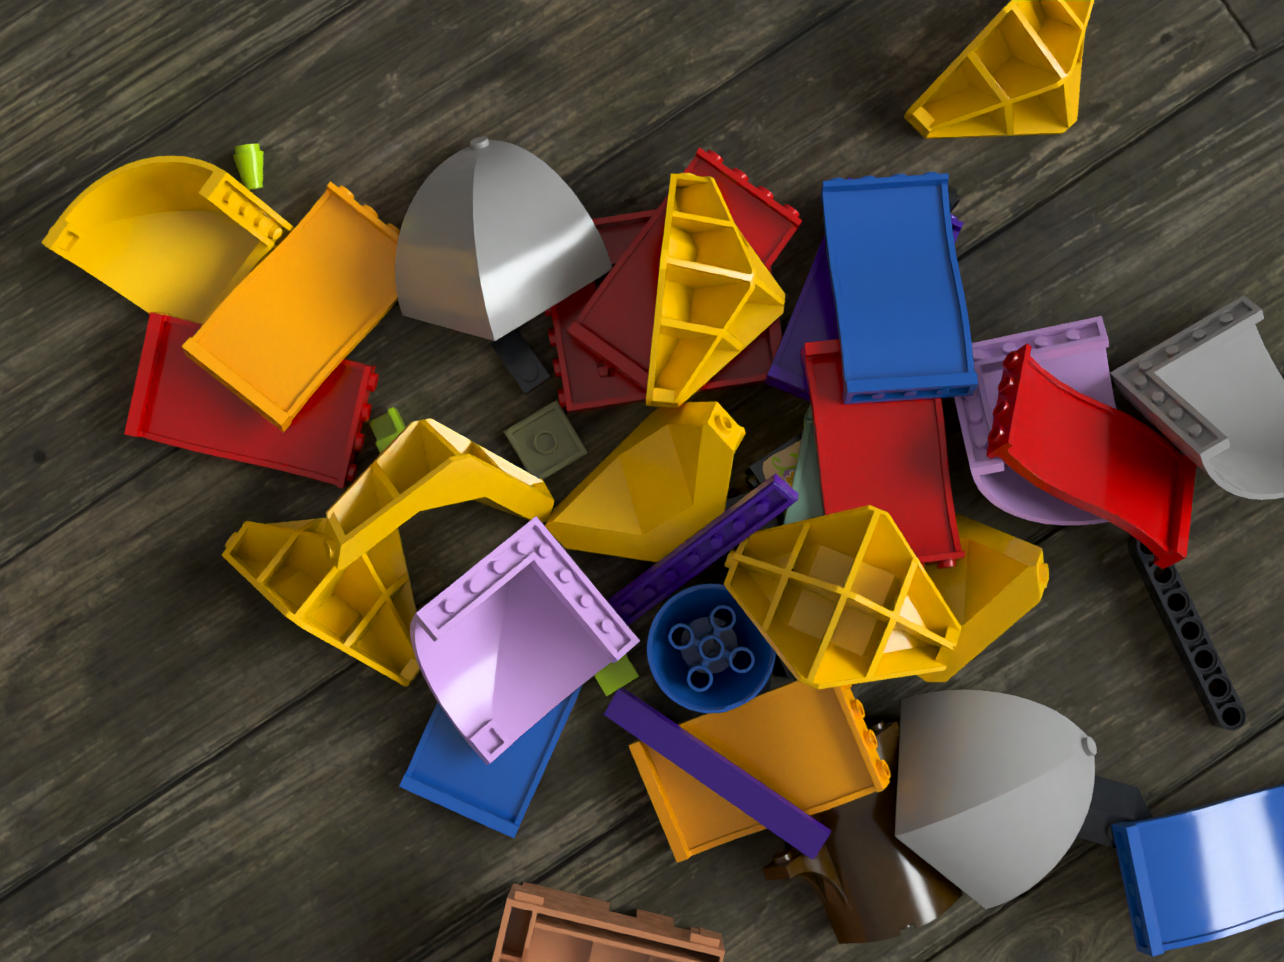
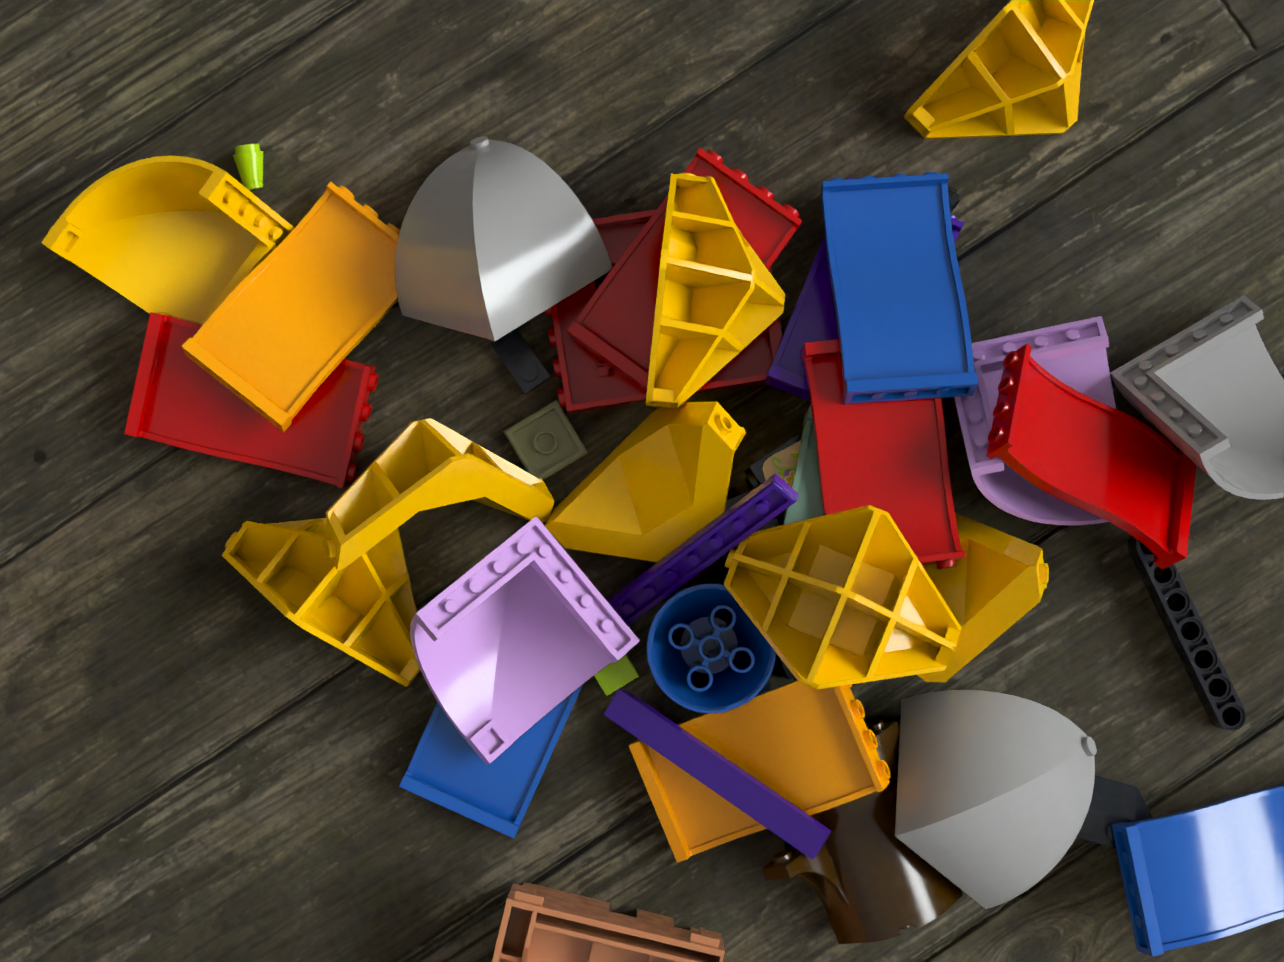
(387, 428): lime panel -> none

